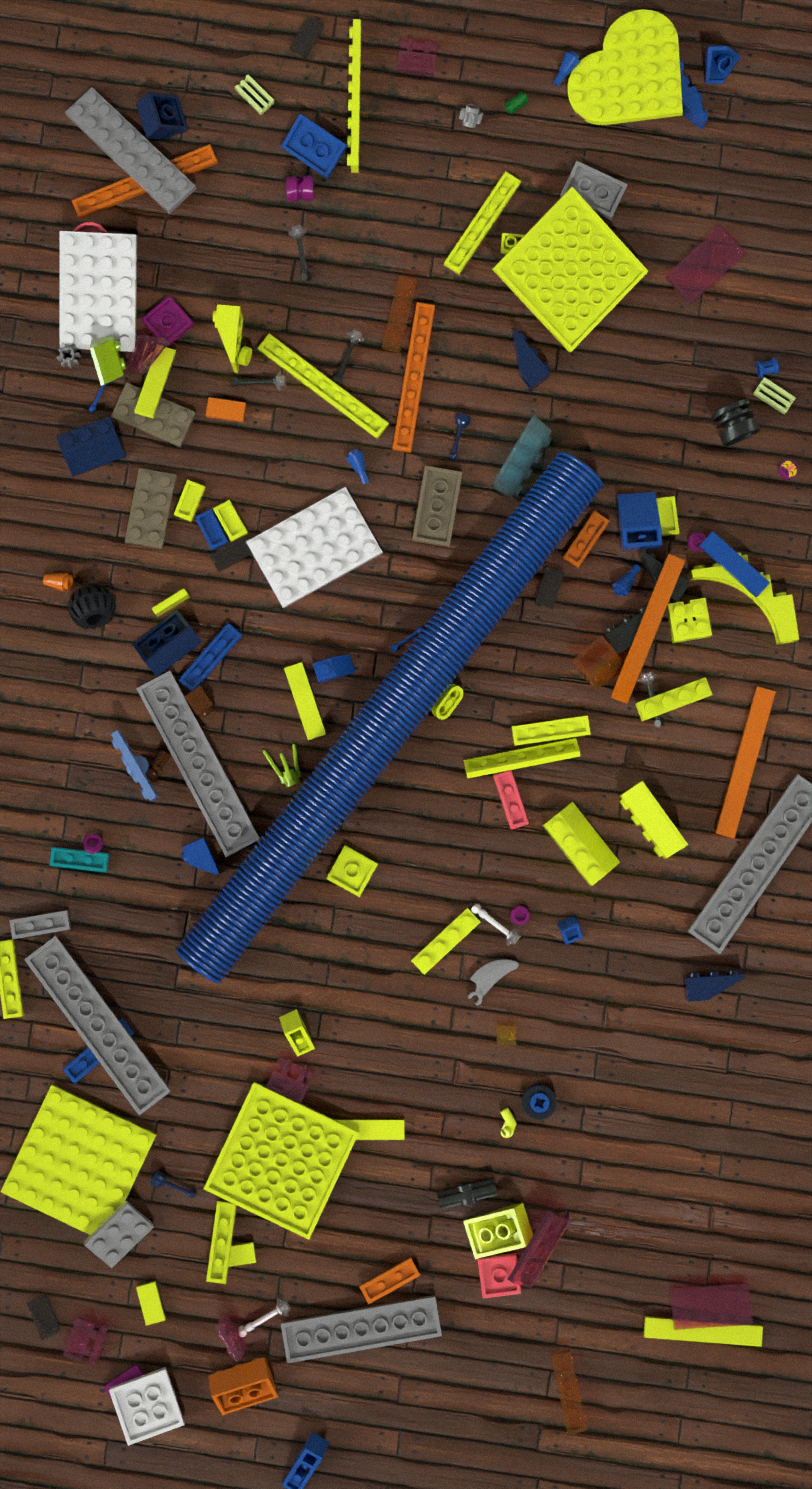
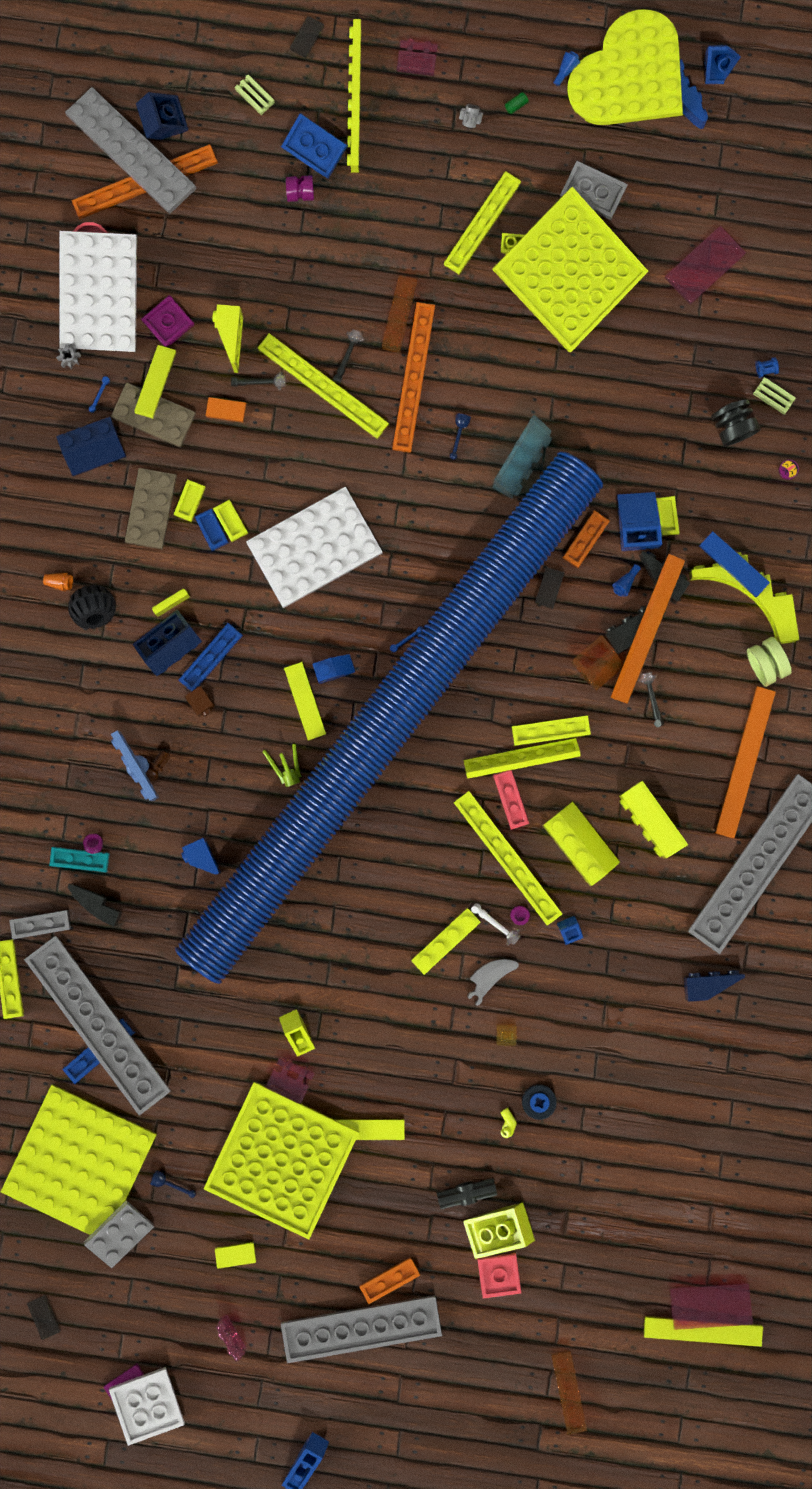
(79, 1340): clear pink plate -> none
(95, 904): none -> pearl dark grey slope
(107, 358): lime slope -> none
(145, 353): clear pink wing -> none
(151, 1303): neon yellow tile -> none
(198, 764): light grey plate -> none
(221, 1242): neon yellow tile -> none
(230, 554): clear smoke tile -> none
(242, 1386): orange slope -> none
(245, 356): neon yellow tile -> none
(282, 1308): white piece -> none
(298, 232): pearl dark grey piece -> none
(352, 871): neon yellow tile -> none
(357, 462): blue cone -> none
(437, 506): dark tan plate -> none
(448, 702): neon yellow plate -> none
(508, 858): none -> neon yellow plate
(530, 367): dark blue slope -> none
(539, 1249): clear pink tile -> none
(673, 699): neon yellow plate -> none
(689, 620): neon yellow piece -> none
(695, 540): magenta tile -> none
(769, 661): none -> yellowish green wheel

